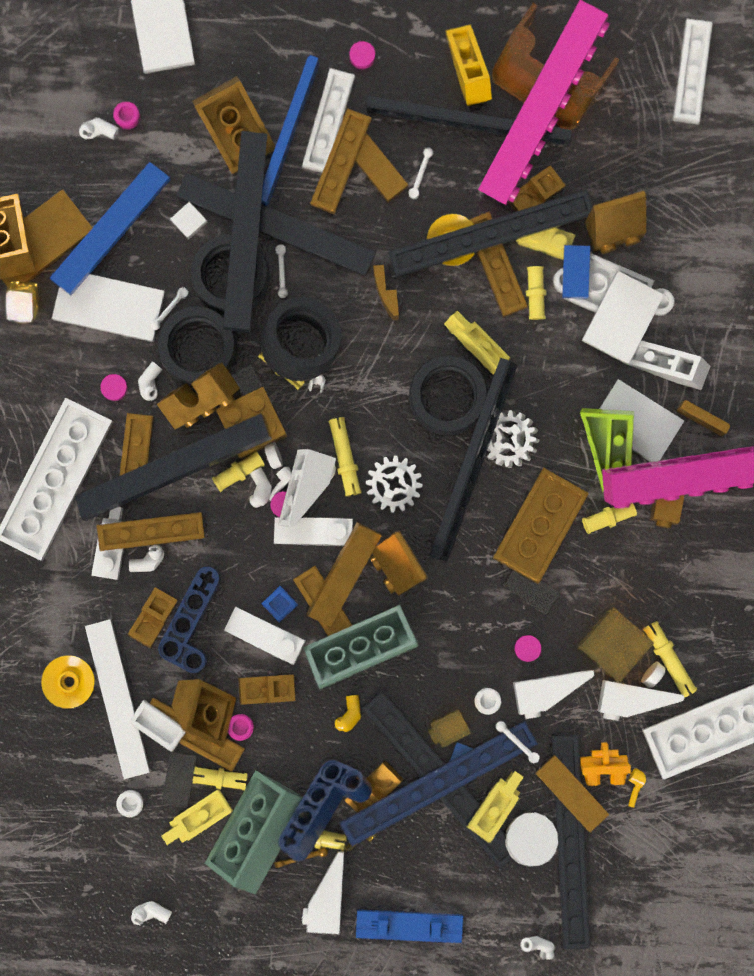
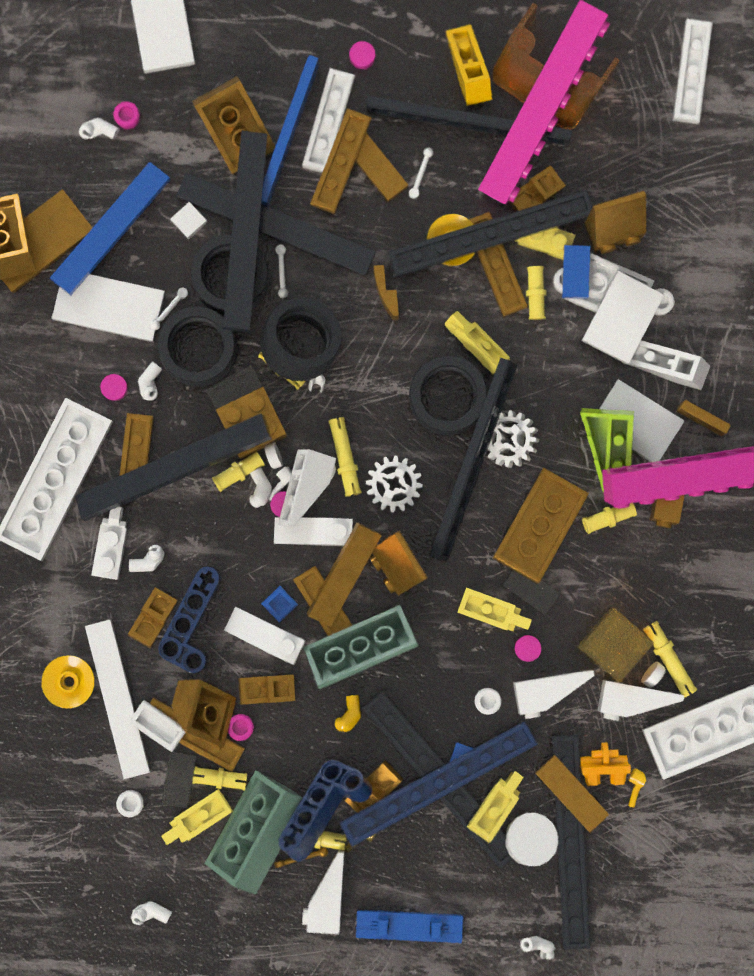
(22, 302): clear yellow brick -> none
(150, 531): pearl gold tile -> none
(213, 389): pearl gold arch -> none
(448, 728): clear yellow brick -> none
(492, 611): none -> light yellow hinge
(533, 757): white hinge -> none

